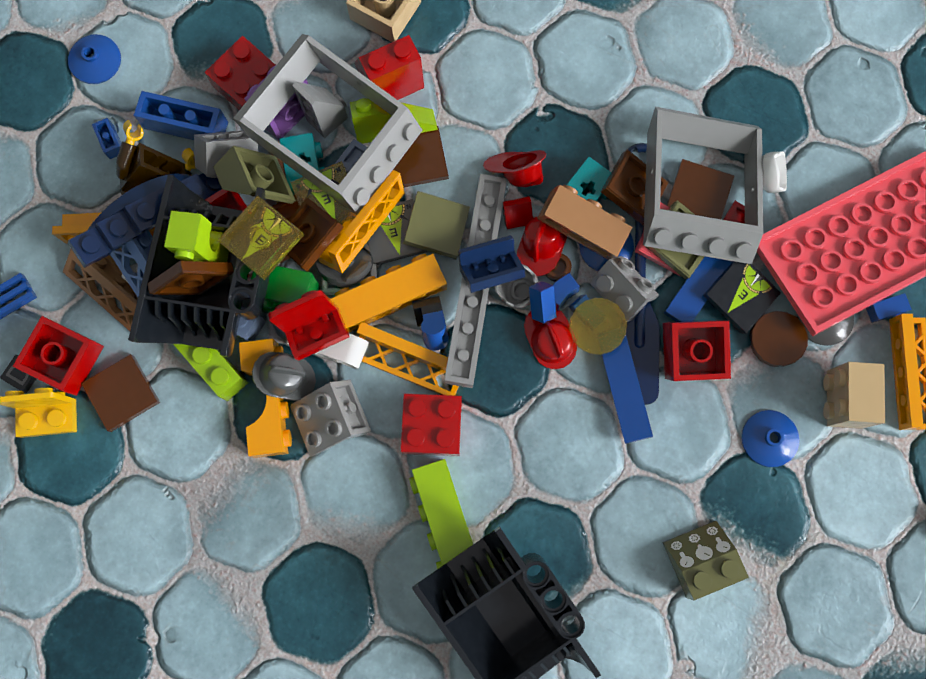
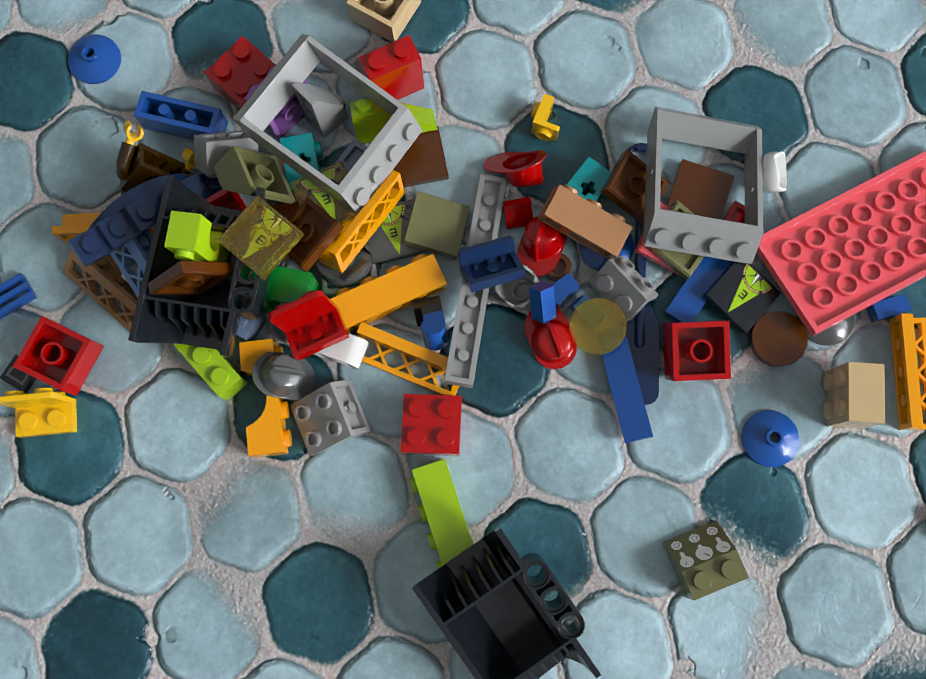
(107, 137): blue piece -> none
(120, 393): reddish brown tile -> none
(540, 127): none -> yellow bracket

